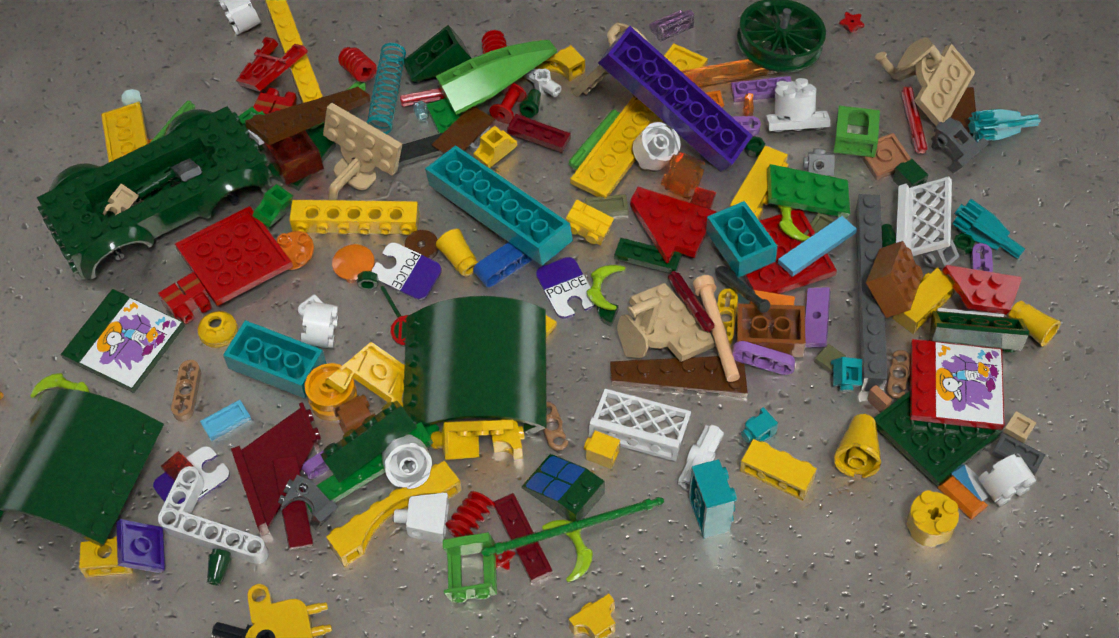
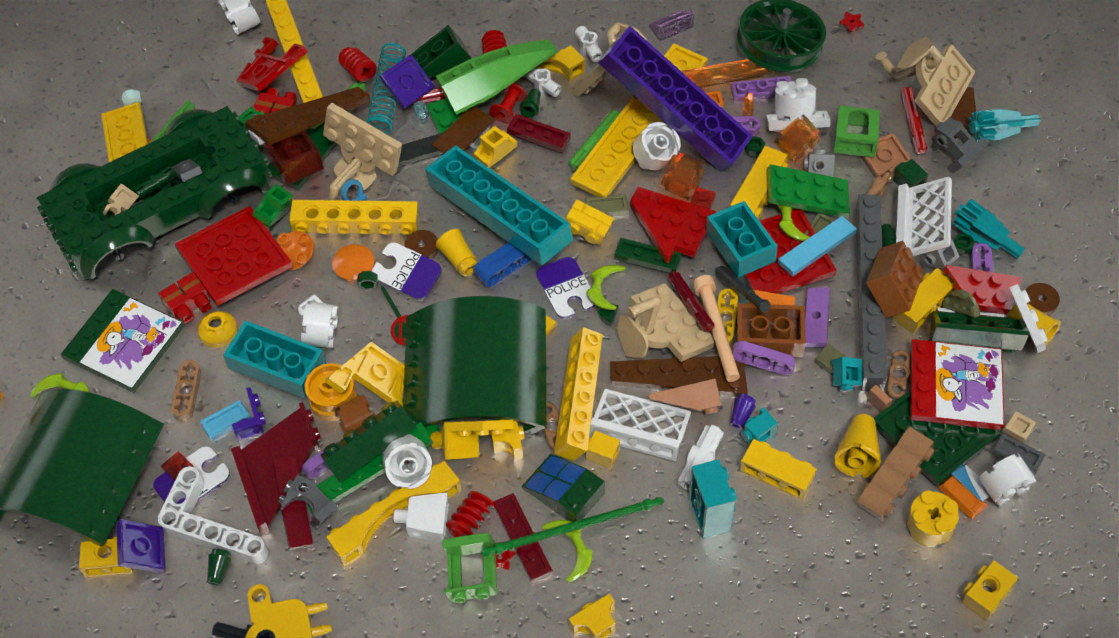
(252, 427): none -> dark purple bracket
(360, 195): none -> dark azure piece
(407, 81): none -> dark purple tile
(578, 394): none -> yellow brick
(588, 43): none -> white axle
(694, 397): none -> nougat slope
(742, 410): none -> dark purple cone
(798, 138): none -> clear orange brick
(881, 183): none -> medium nougat piece
(895, 474): none -> medium nougat brick
(962, 302): none -> olive tile
(984, 602): none -> yellow brick
(1029, 317): none -> white plate
(1045, 292): none -> reddish brown piece

